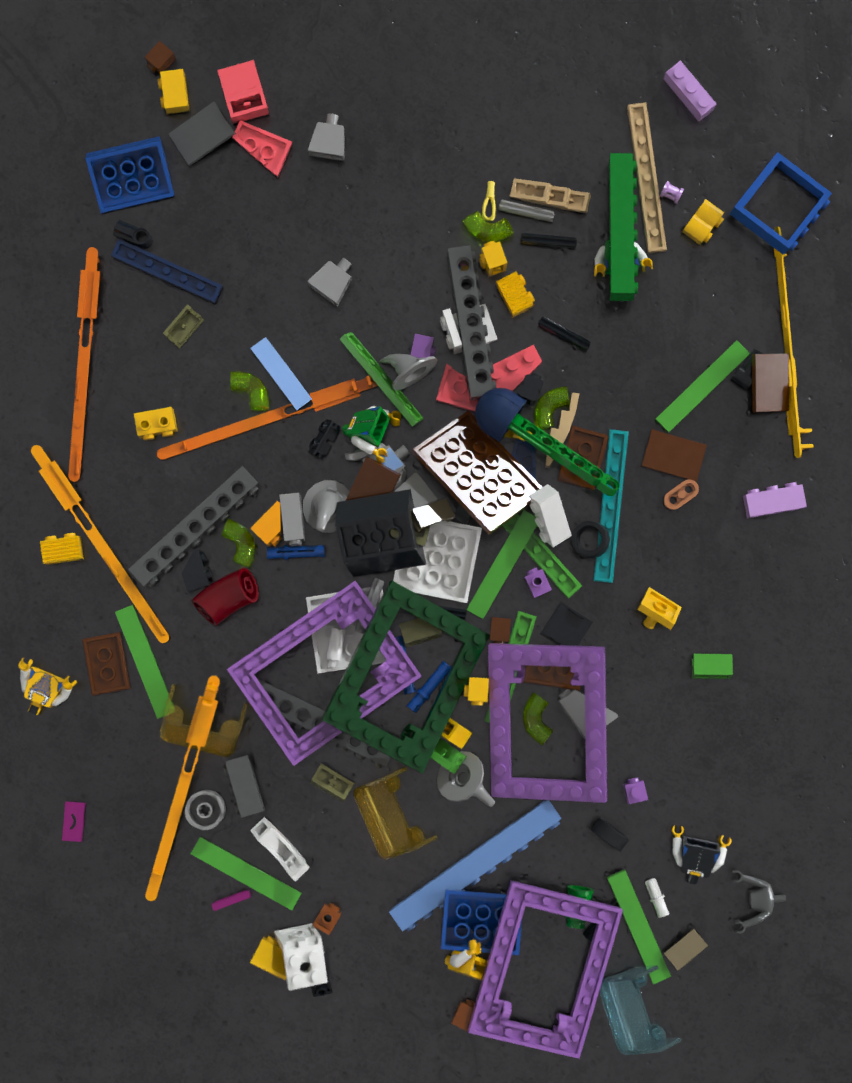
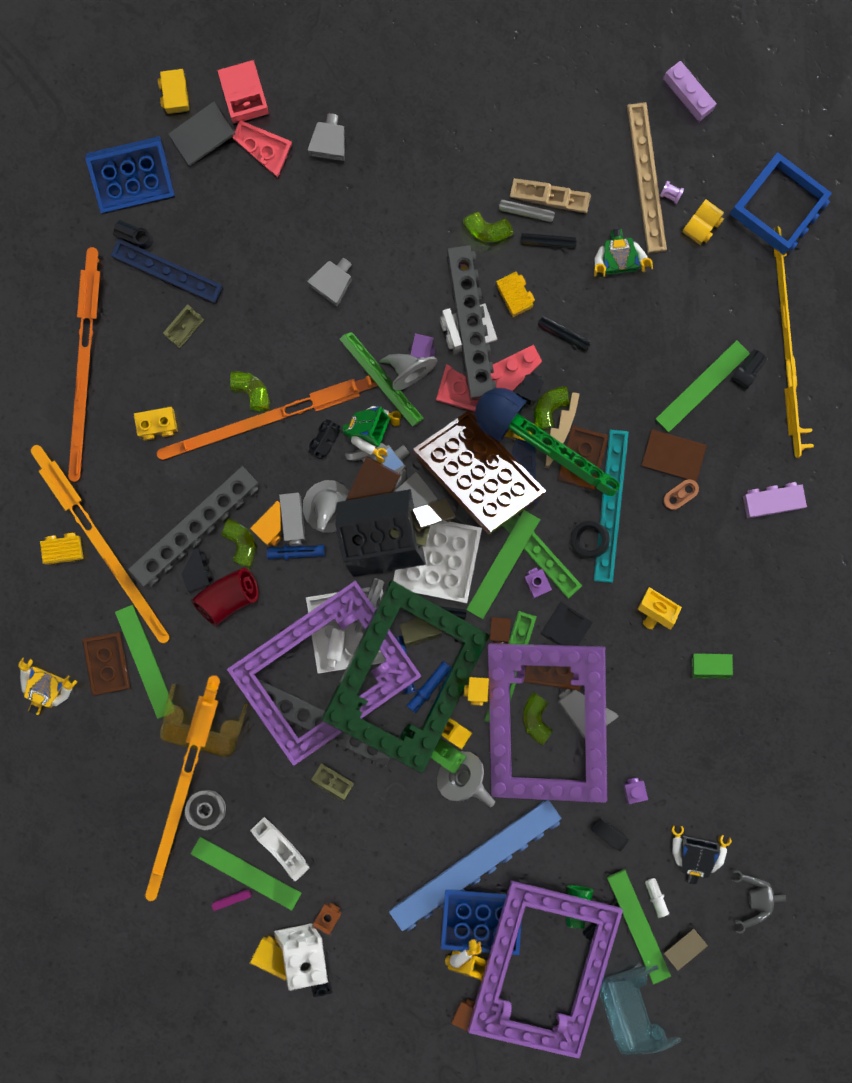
(73, 821): magenta tile -> none
(159, 58): reddish brown brick -> none
(244, 786): dark grey brick -> none
(281, 373): light blue slope -> none
(385, 817): clear yellow windscreen -> none
(489, 196): light yellow piece -> none
(492, 258): yellow brick -> none
(550, 515): white brick -> none
(622, 227): green brick -> none
(770, 382): tile -> none

